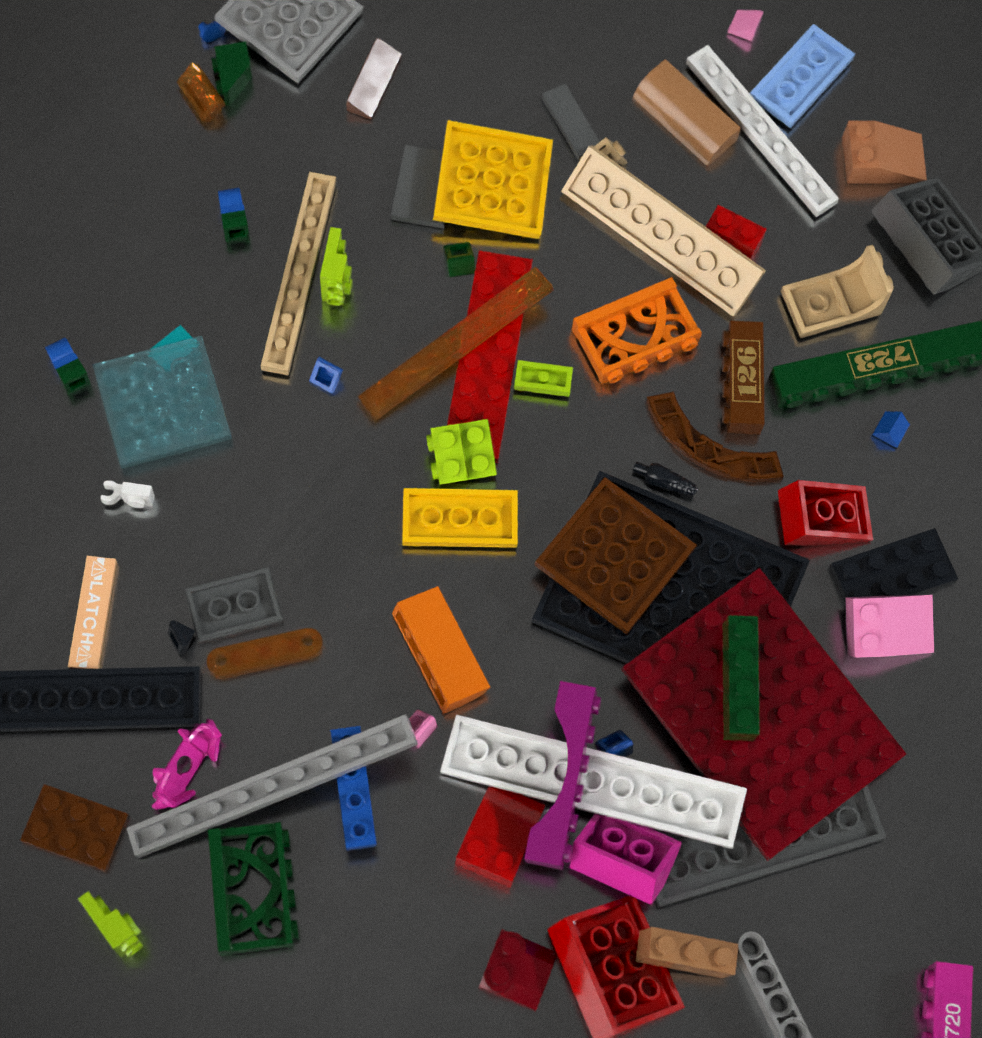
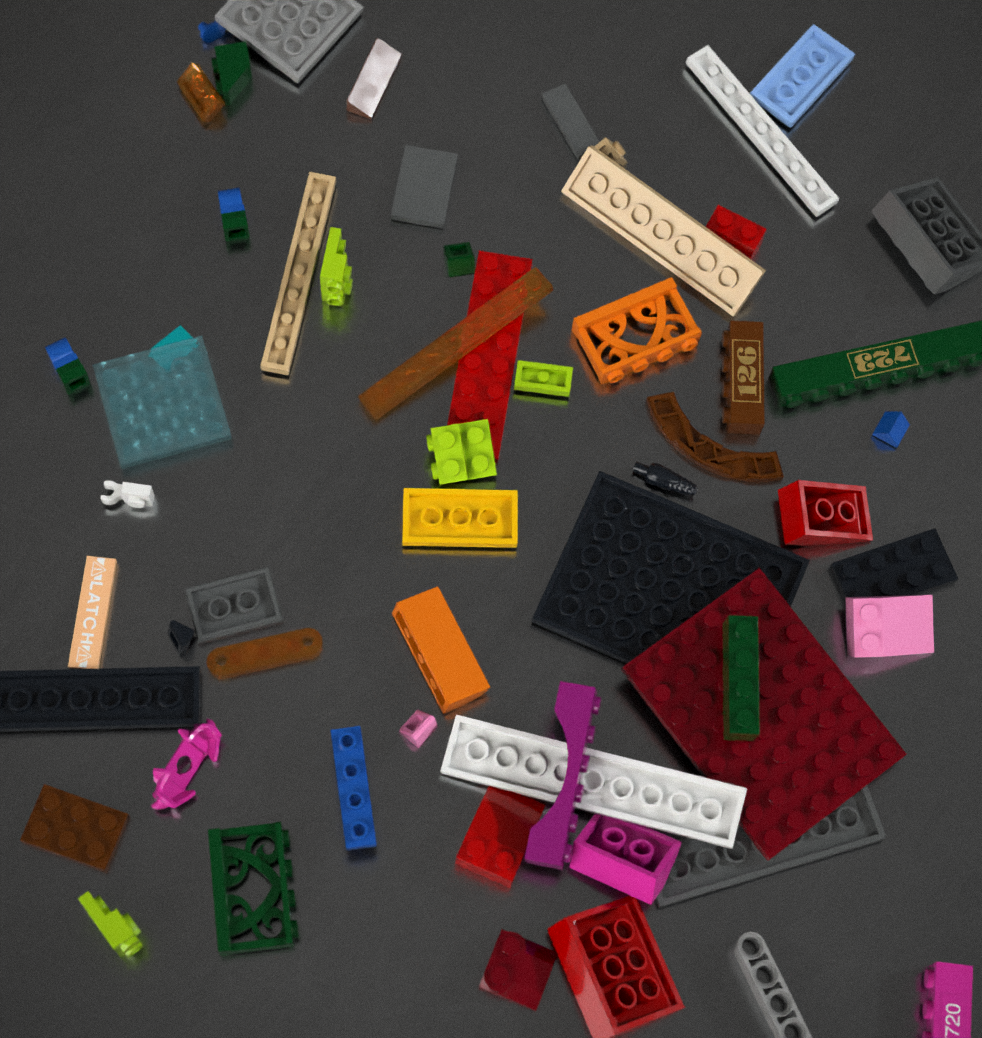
(272, 786): light grey plate -> none
(326, 375): blue slope -> none
(493, 179): yellow plate -> none
(615, 555): reddish brown plate -> none
(616, 743): blue slope -> none
(686, 113): medium nougat brick -> none
(687, 952): medium nougat brick -> none
(745, 23): bright pink slope -> none
(839, 296): tan bracket -> none
(882, 154): nougat slope -> none

